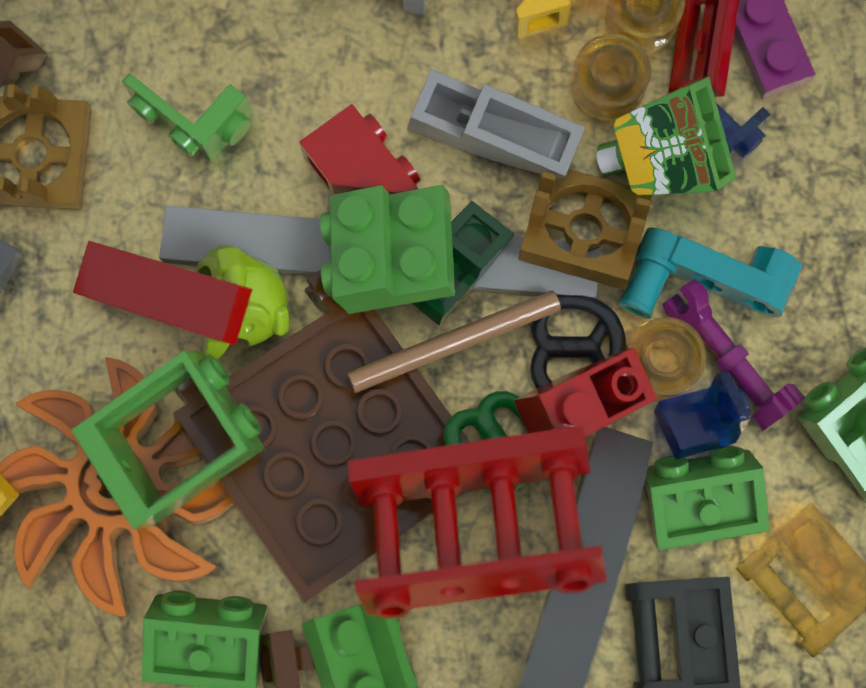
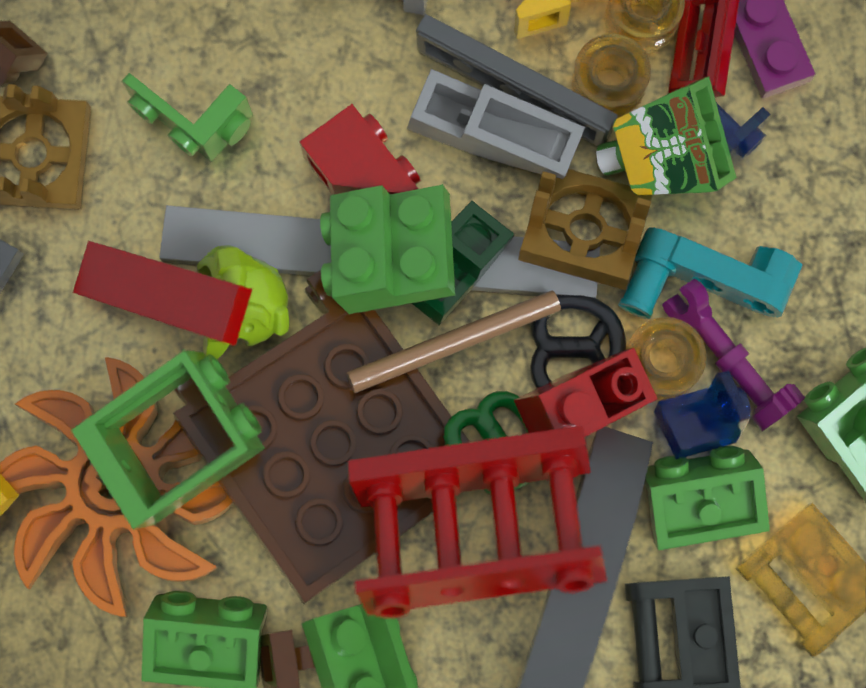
(509, 76): none -> dark grey tile

